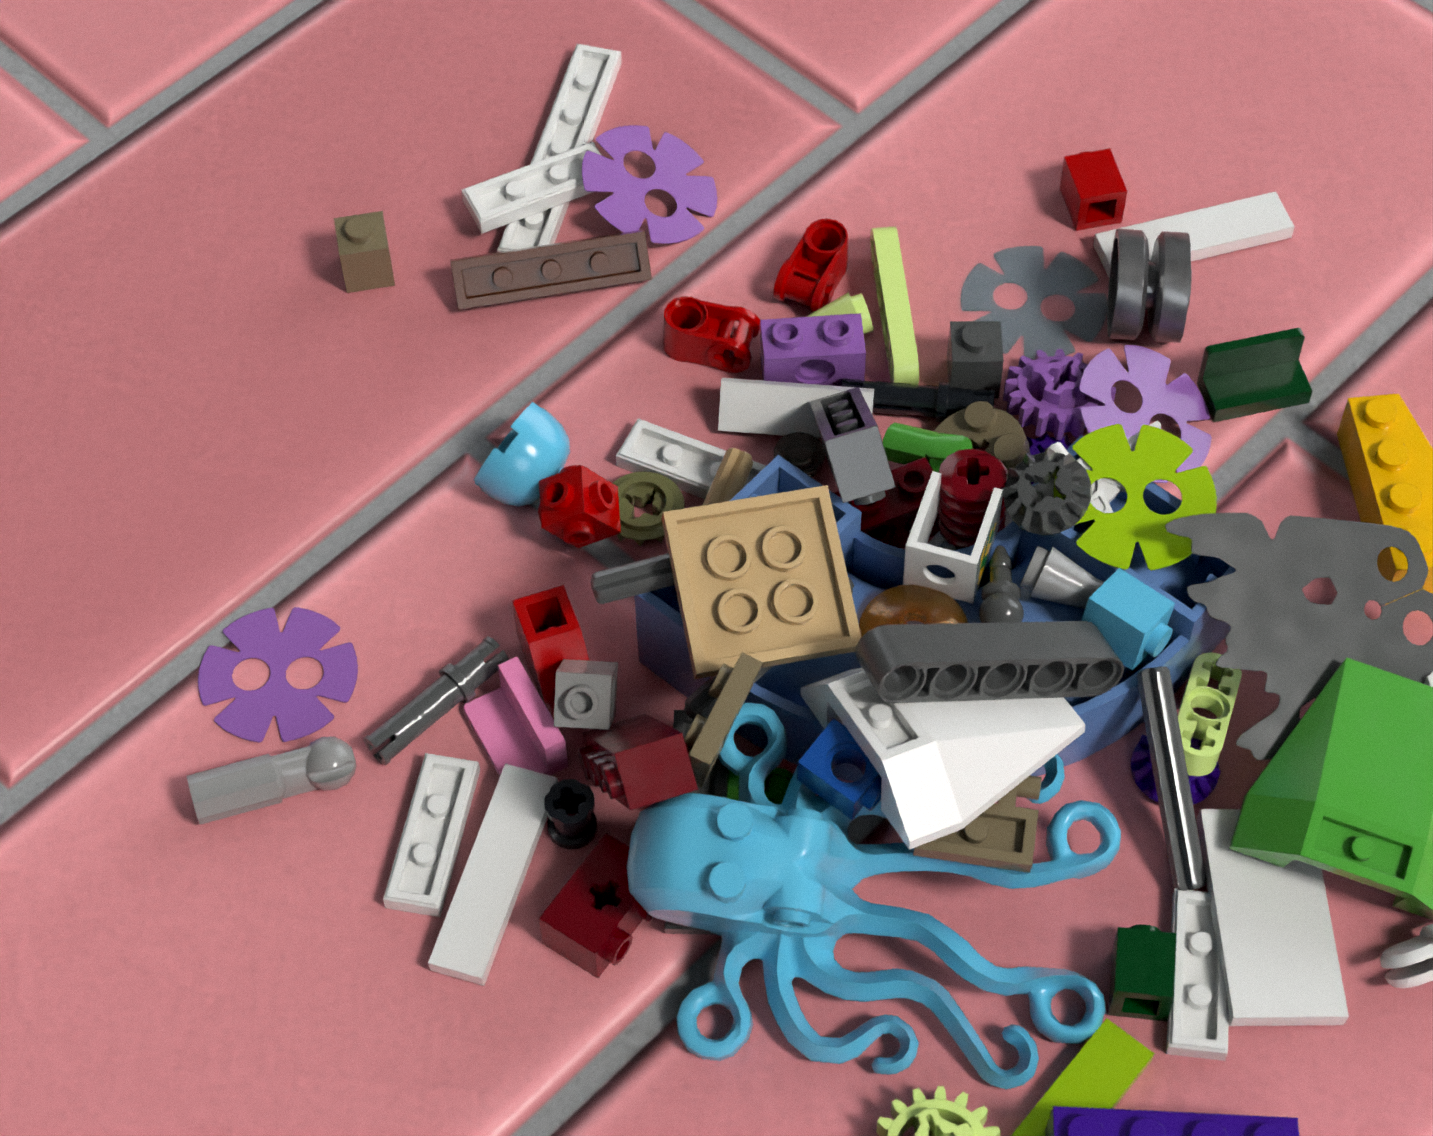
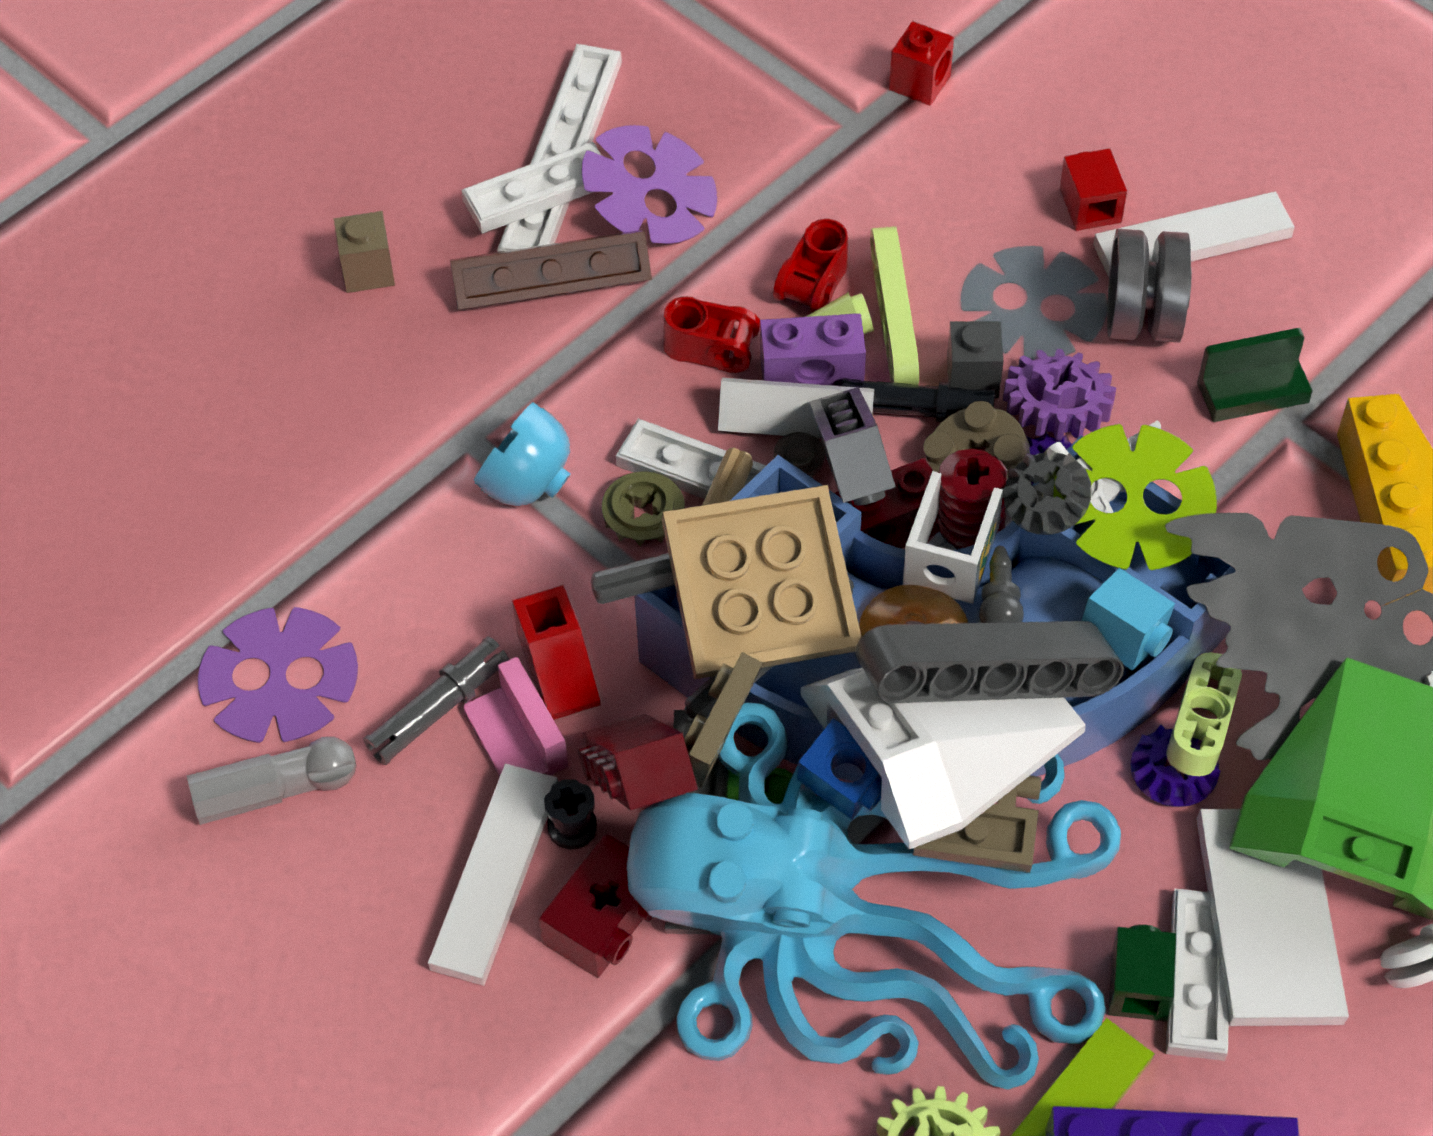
(432, 835): white tile -> none
(579, 506): red brick -> none
(585, 694): light grey brick -> none
(908, 443): bright green bar -> none
(921, 63): none -> red brick
(1058, 579): light grey cone -> none
(1148, 374): medium lavender piece -> none
(1171, 778): dark grey axle -> none

